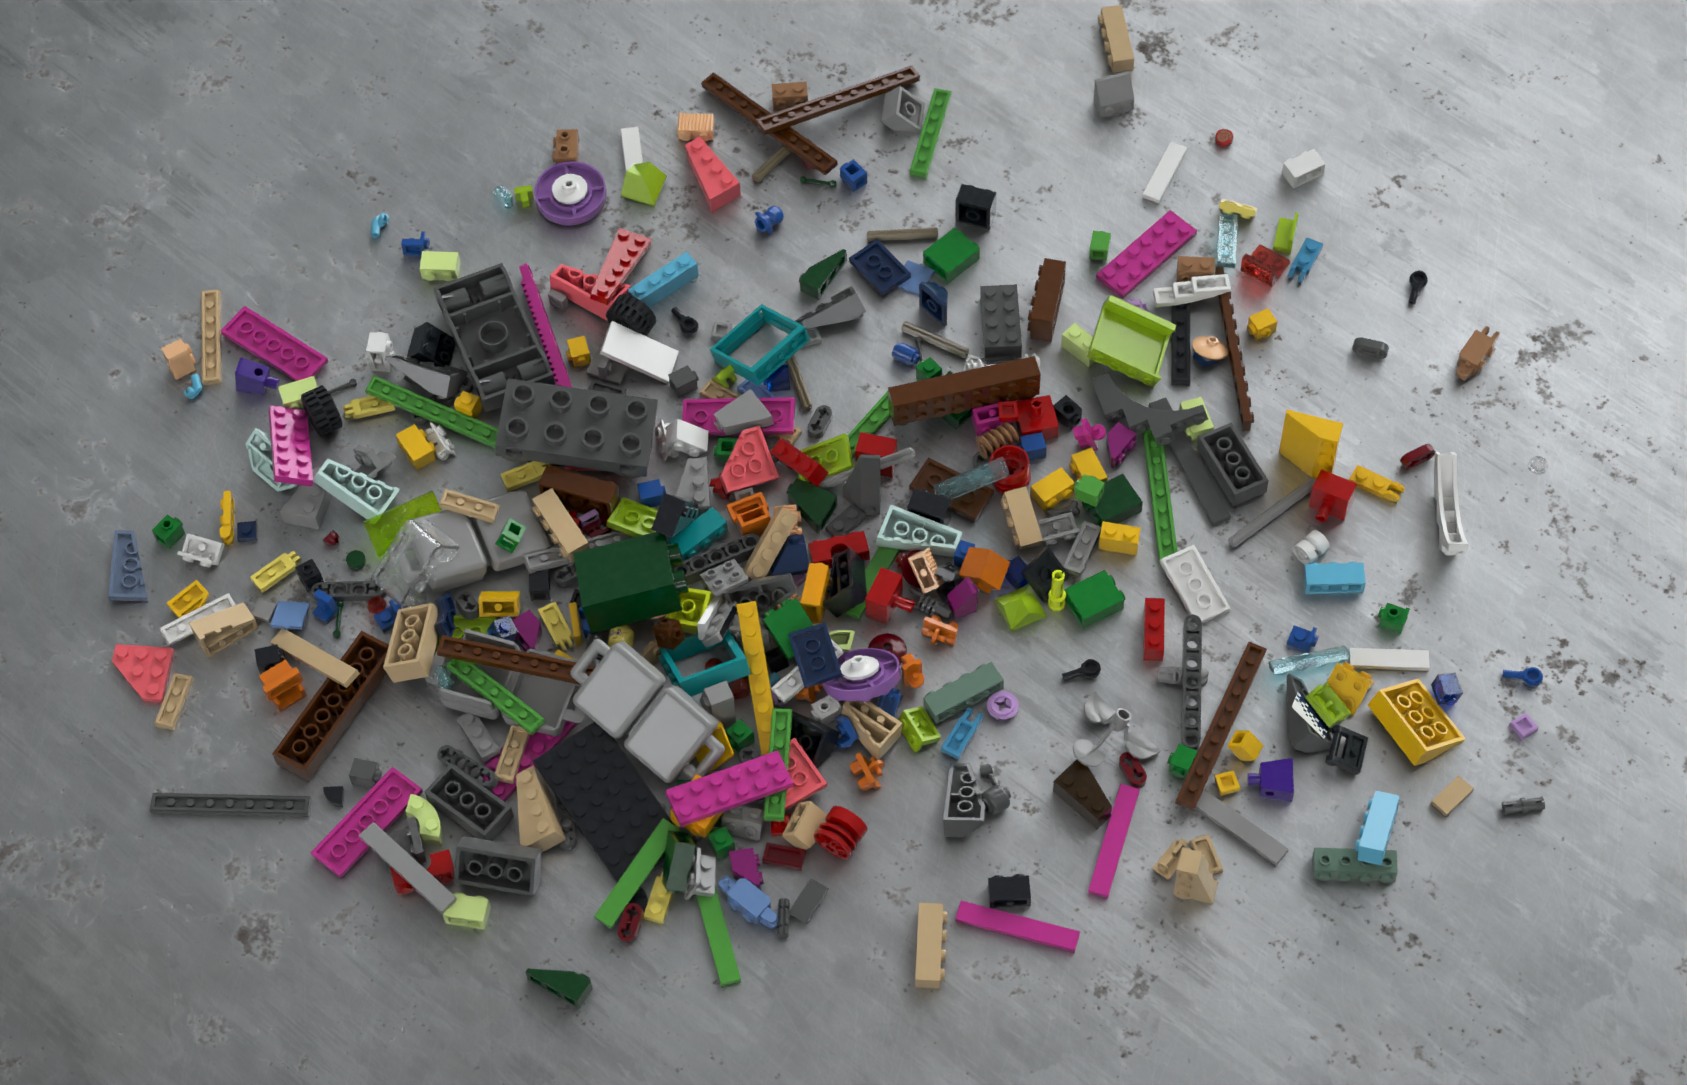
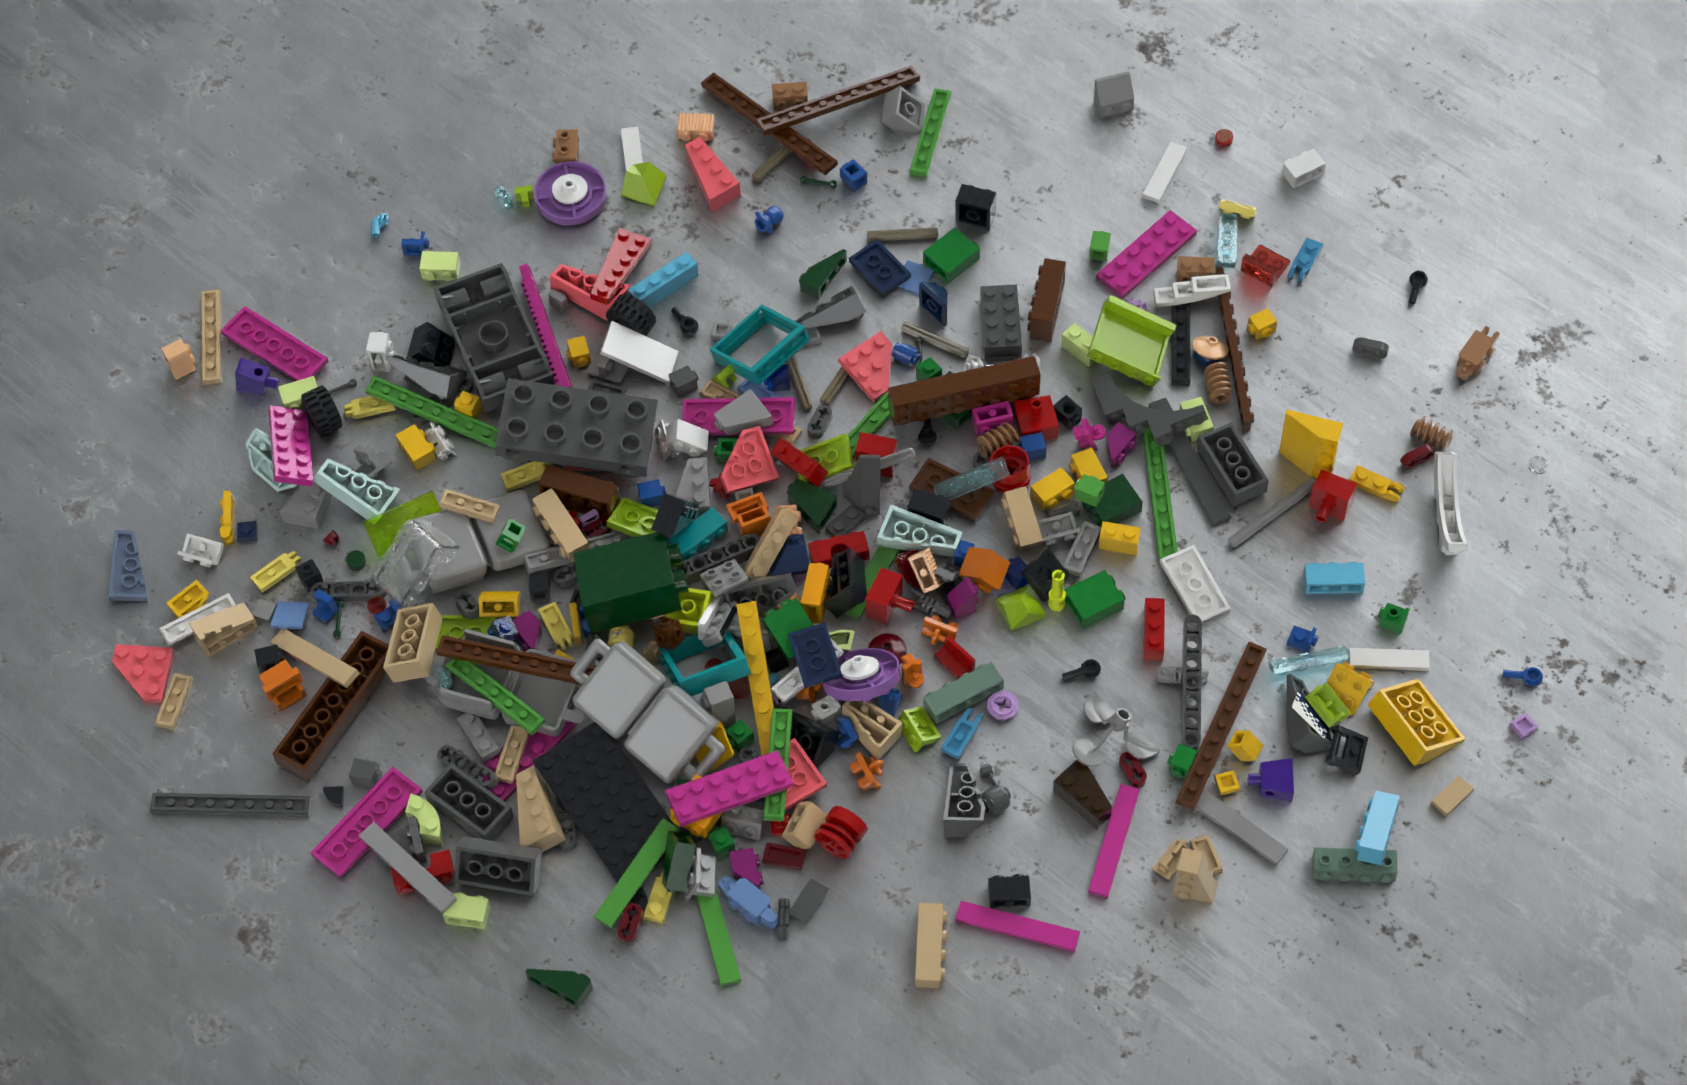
(168, 531): green brick -> none
(196, 388): medium azure arm -> none
(446, 613): dark blue tile -> none
(834, 386): none -> dark tan axle
(870, 365): none -> coral plate
(927, 435): none -> black plate
(955, 658): none -> red panel
(1007, 411): red plate -> none
(1117, 38): tan brick -> none
(1218, 383): none -> medium nougat piece
(1285, 234): lime panel -> none
(1311, 547): white wheel -> none
(1431, 433): none -> medium nougat piece
(1446, 689): clear blue brick -> none
(1523, 805): dark grey pin -> none

